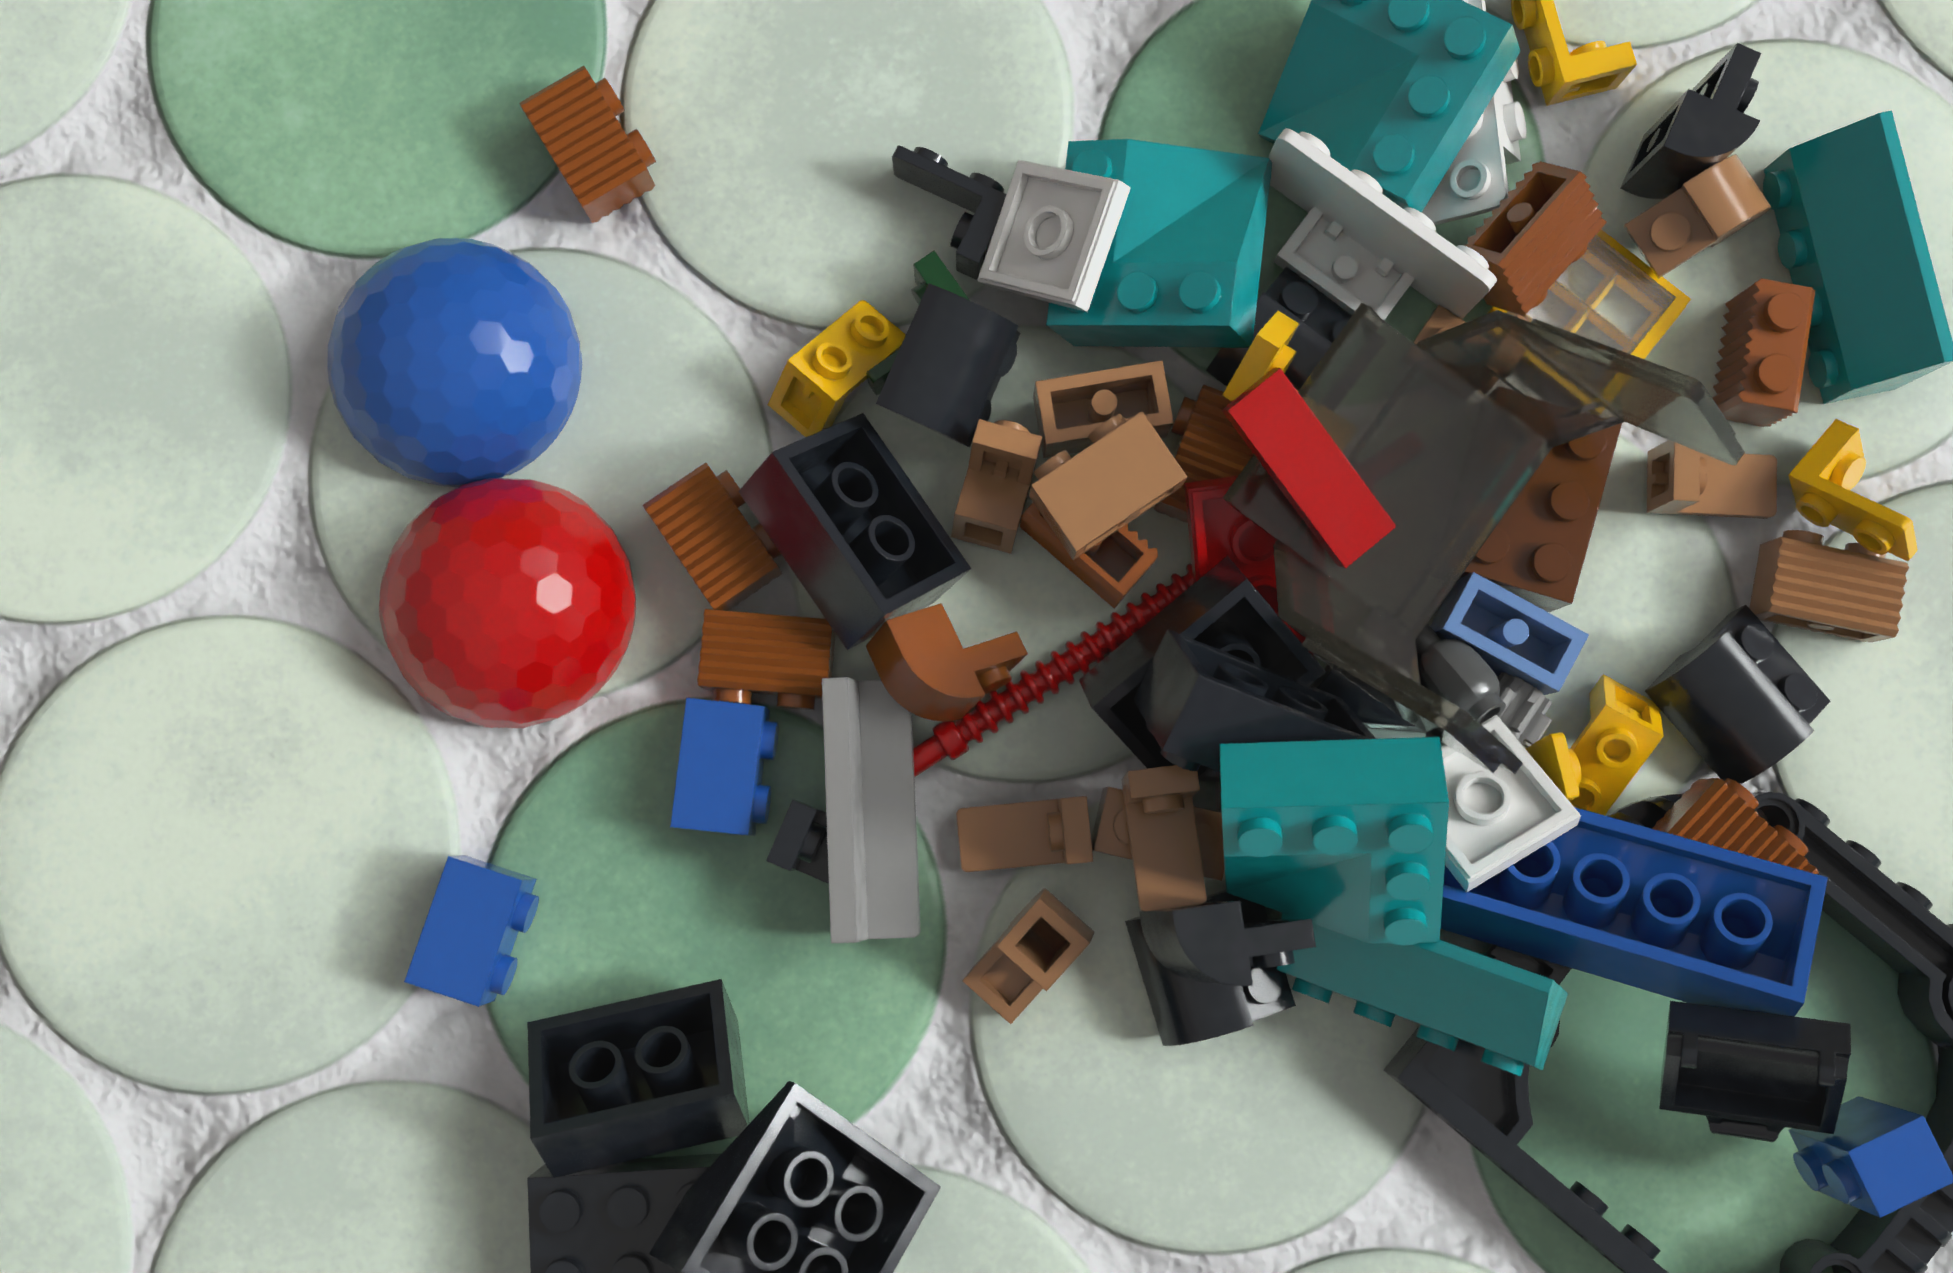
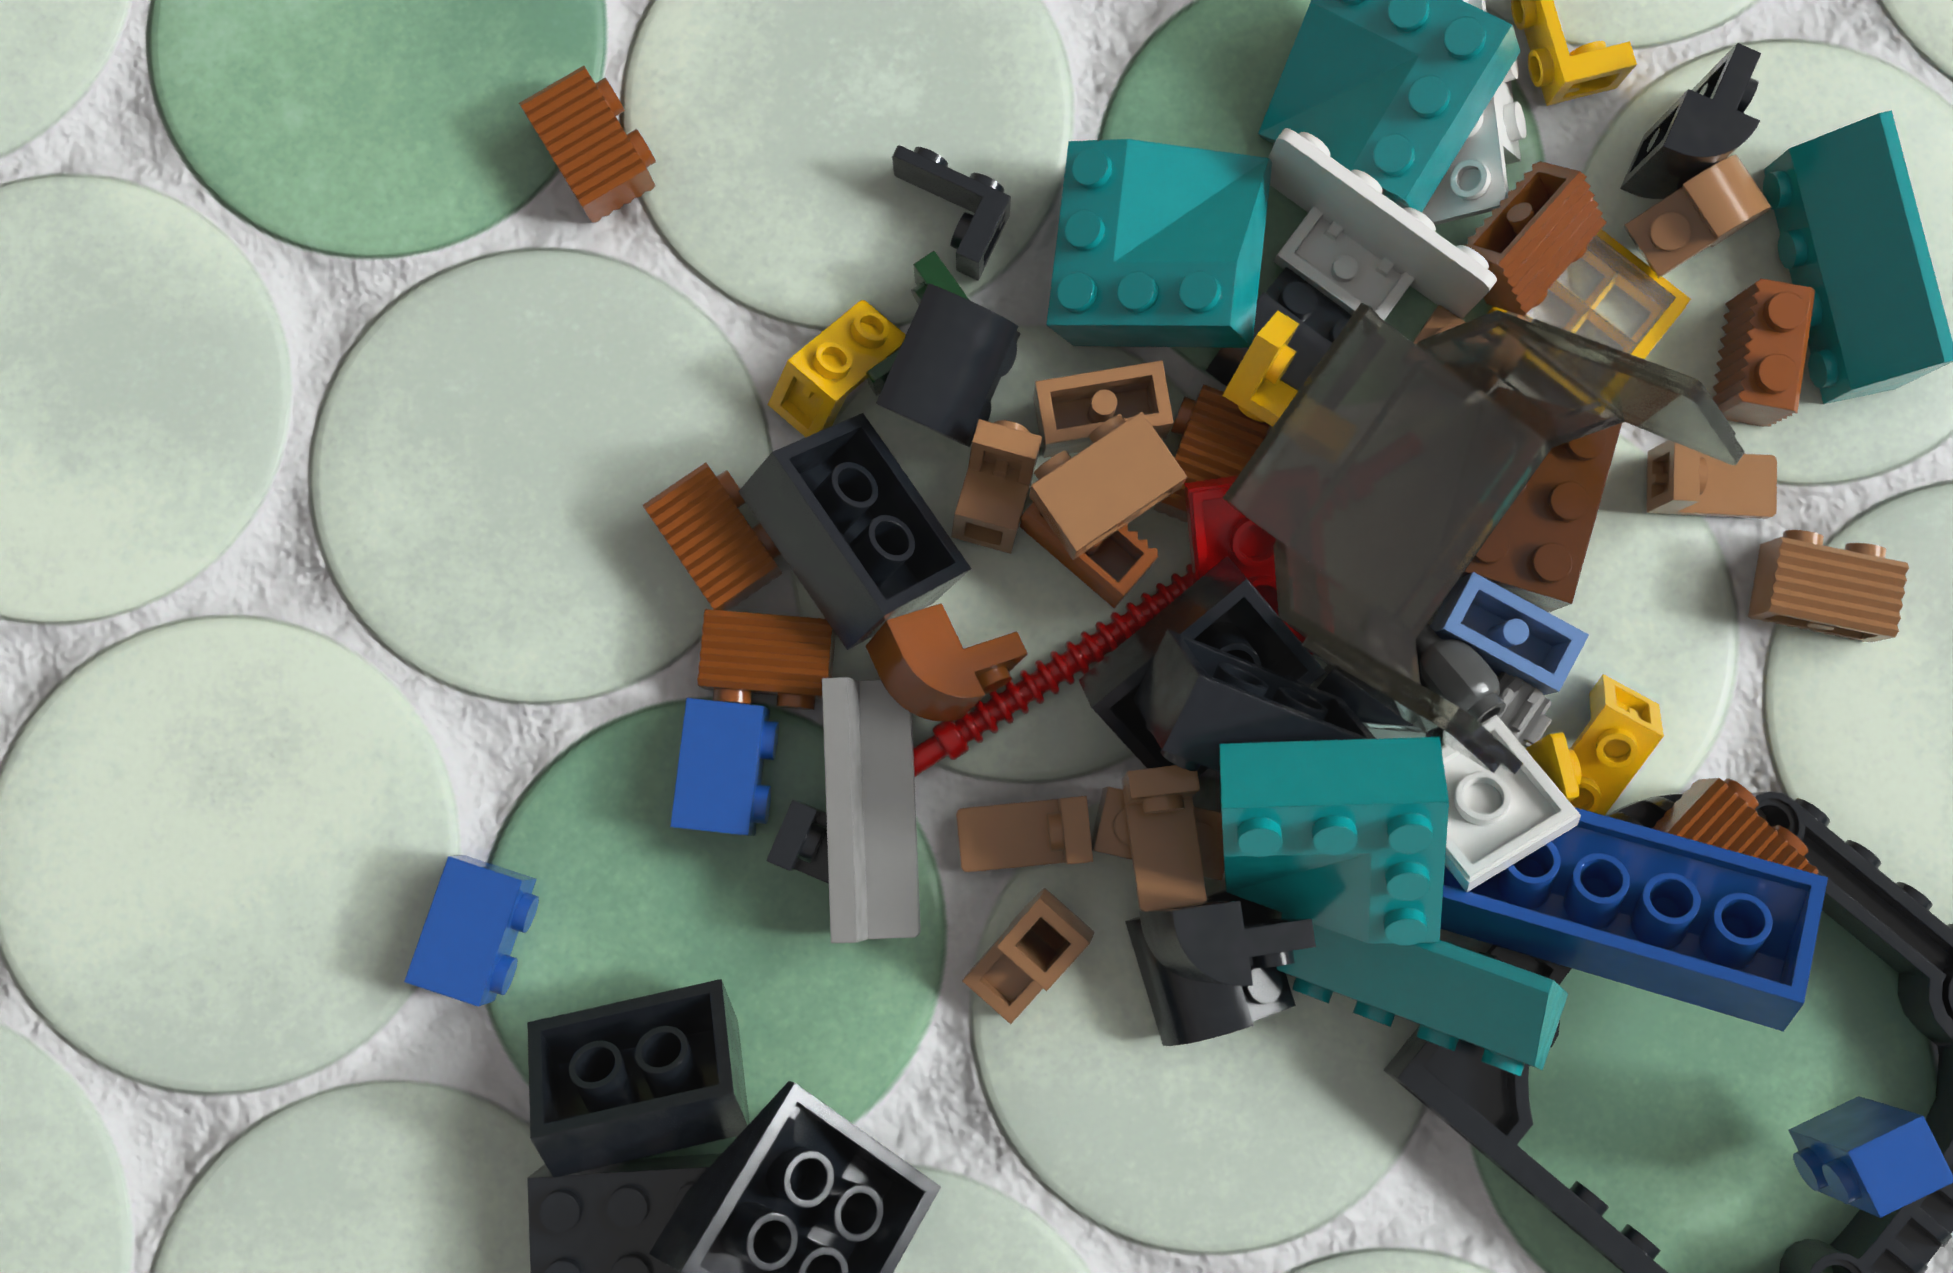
(454, 362): blue piece -> none
(507, 603): red piece -> none
(1053, 234): white tile -> none
(1309, 467): red tile -> none
(1739, 698): black brick -> none
(1754, 1070): black piece -> none
(1824, 497): yellow bracket -> none

